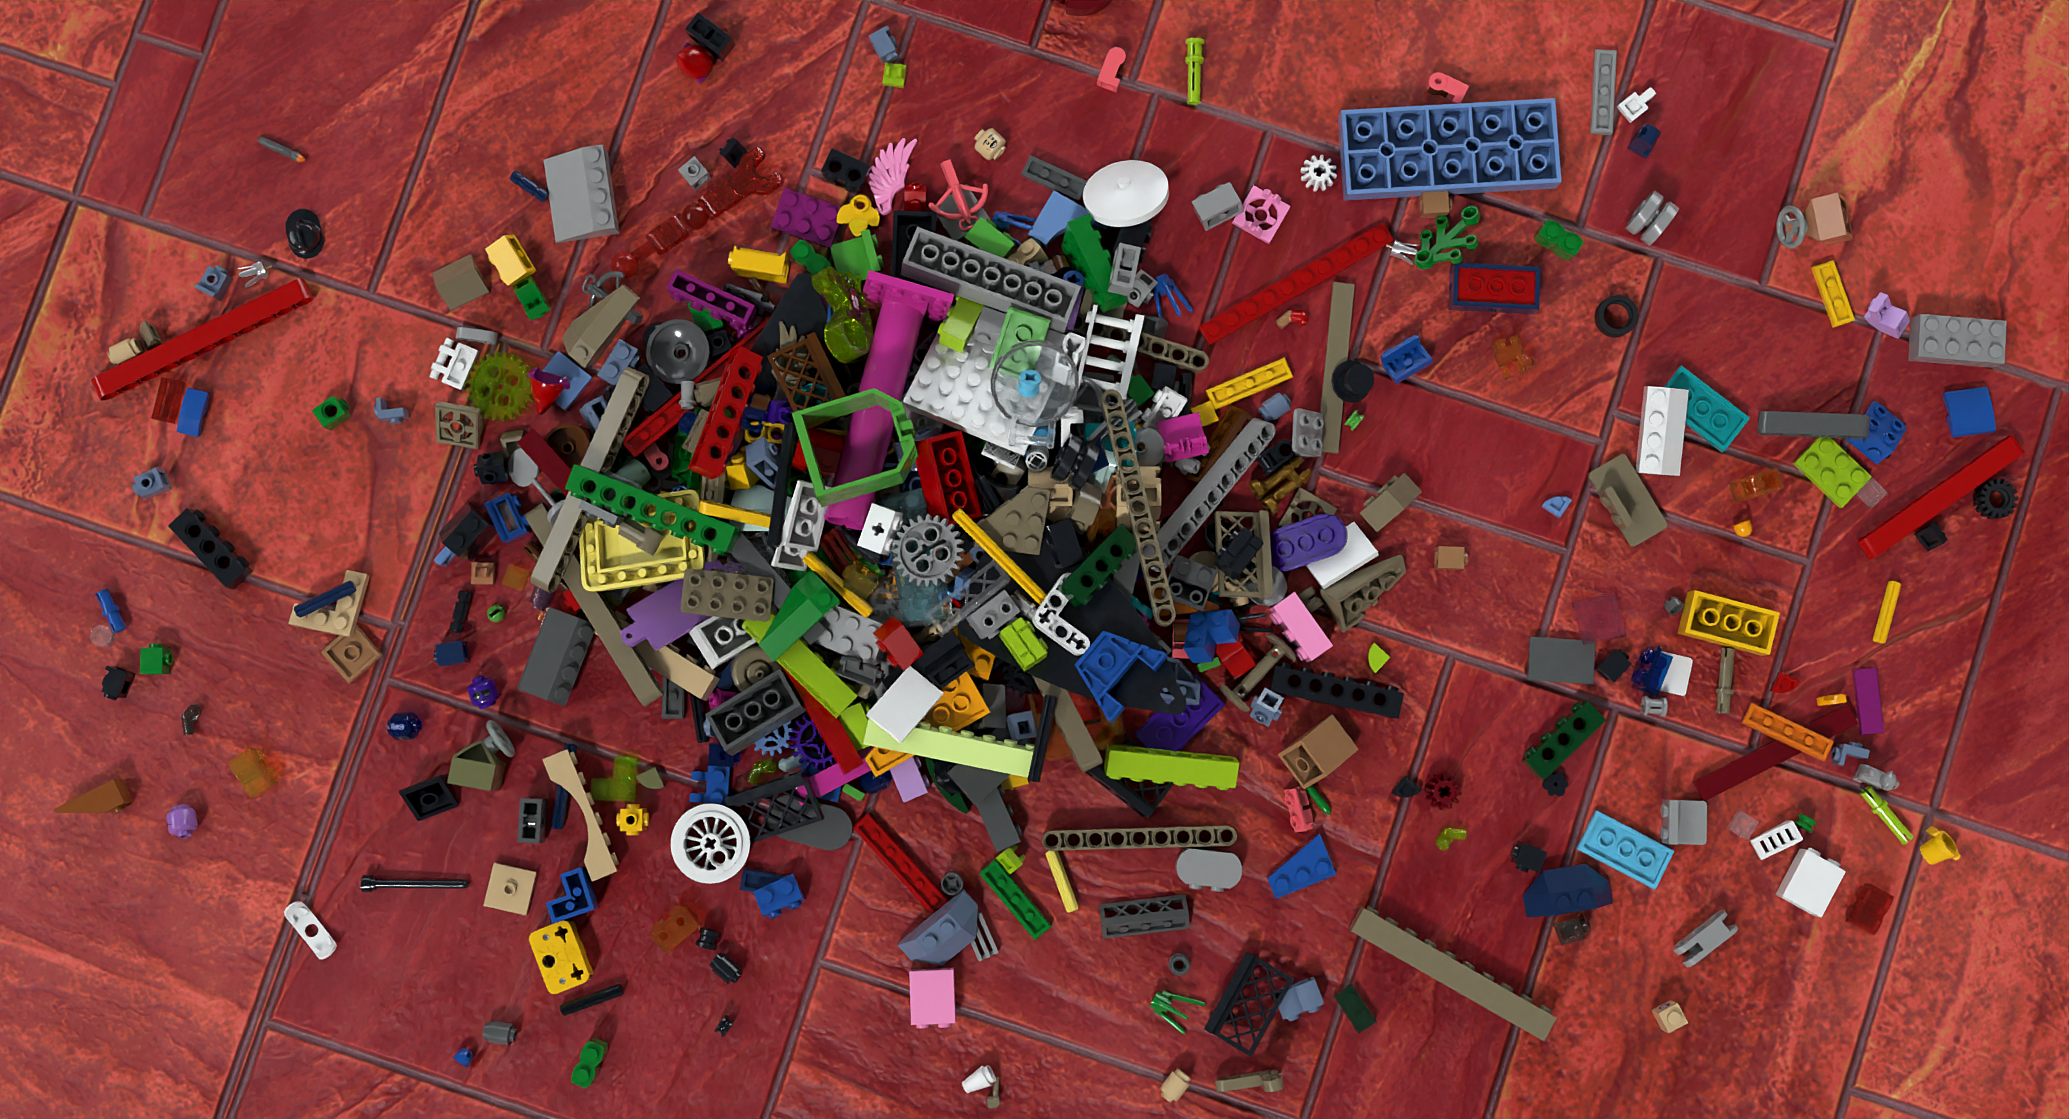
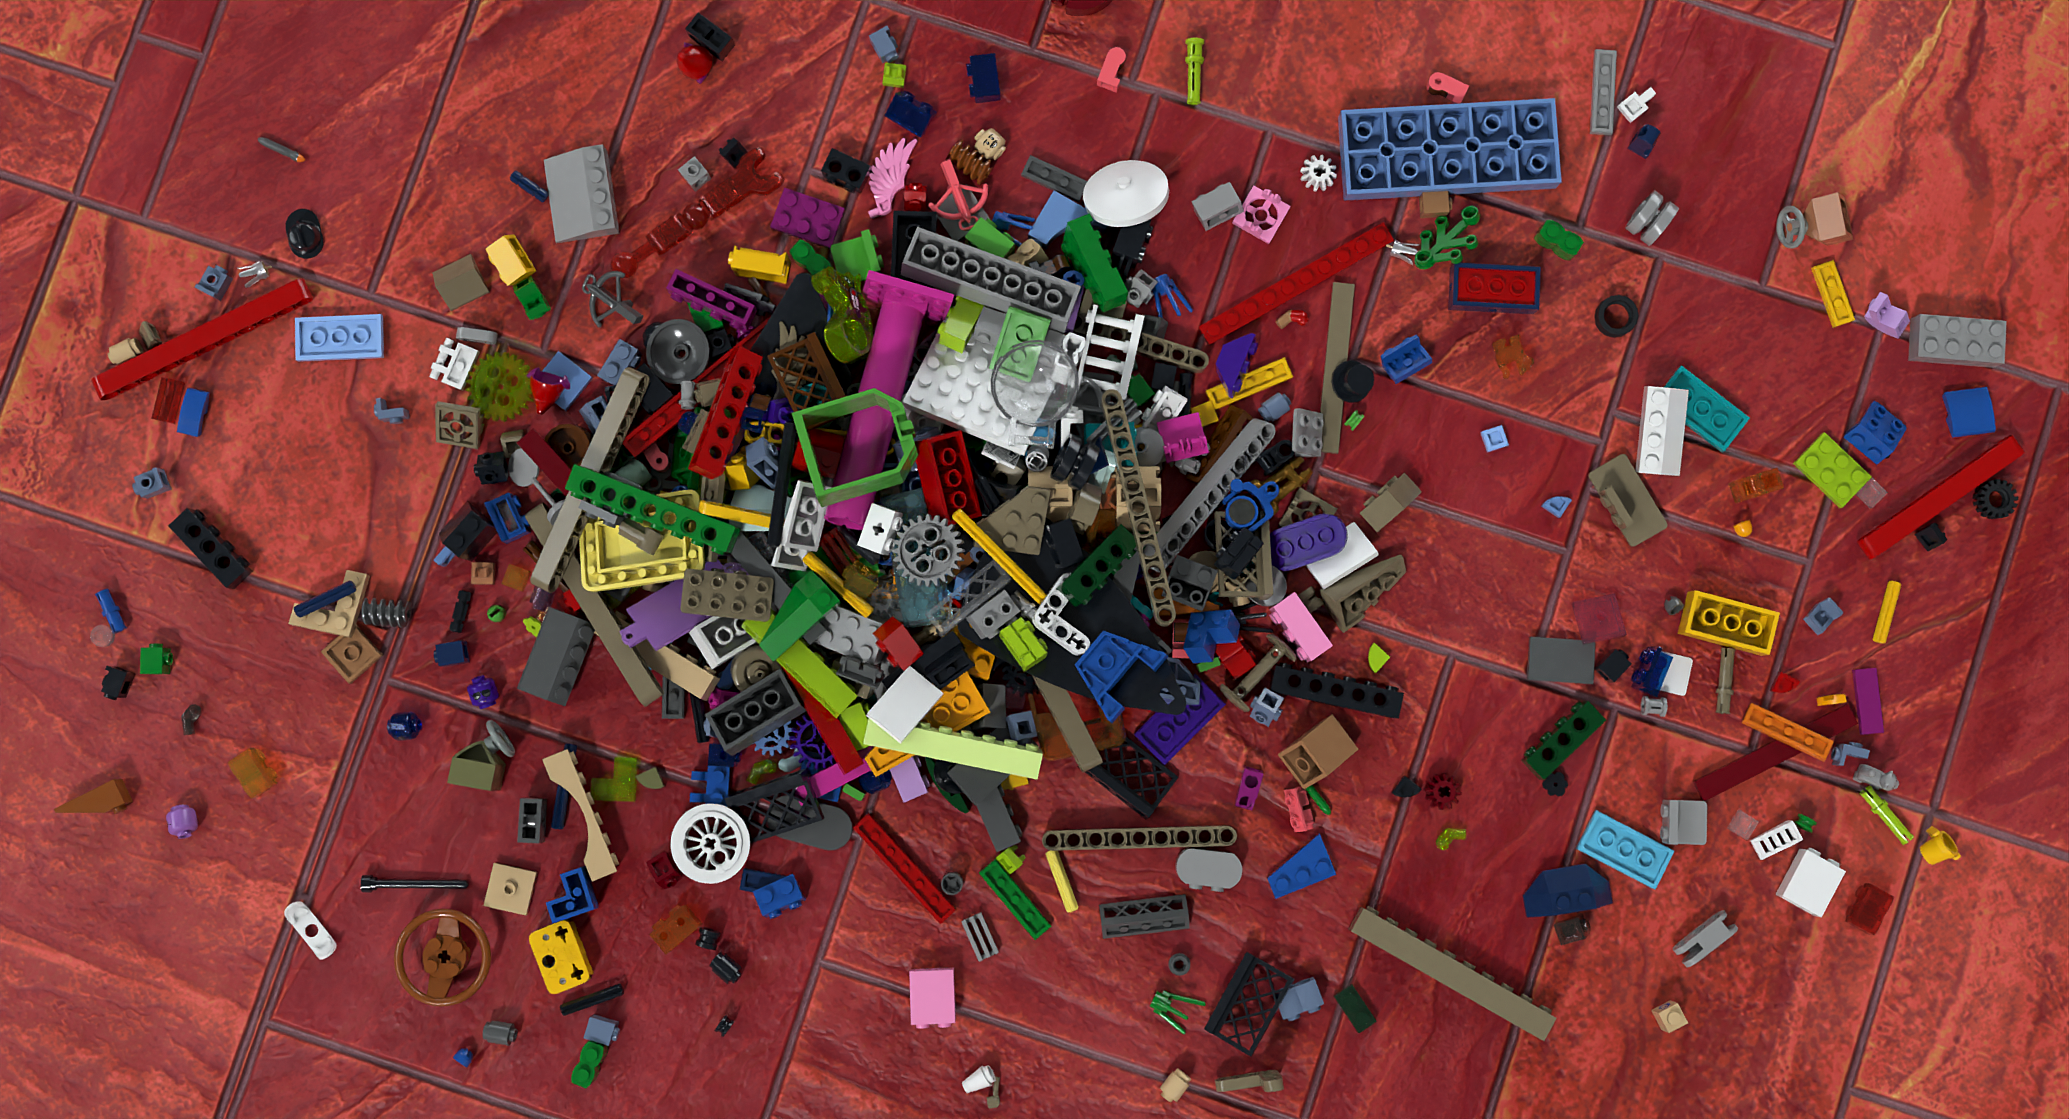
(322, 412): green brick -> none
(339, 337): none -> light blue plate
(386, 614): none -> dark grey piece
(430, 797): black slope -> none
(441, 971): none -> dark orange piece
(532, 625): none -> lime plant
(596, 328): dark tan wedge -> none
(602, 1030): none -> sand blue brick
(641, 819): yellow brick -> none
(663, 870): none -> dark red bracket
(858, 218): yellow plate -> none
(910, 113): none -> clear blue bracket
(943, 932): sand blue wedge -> none
(970, 162): none -> dark orange piece
(984, 78): none -> clear blue brick
(1029, 383): medium azure wheel -> none
(1042, 738): black axle -> none
(1124, 269): light grey brick -> none
(1171, 766): lime brick -> none
(1235, 361): none -> dark purple slope
(1242, 510): none -> blue piece
(1248, 787): none -> magenta leg
(1450, 558): medium nougat brick -> none
(1494, 438): none -> light blue tile
(1527, 857): black brick -> none
(1813, 425): dark grey beam -> none
(1822, 615): none -> sand blue bracket

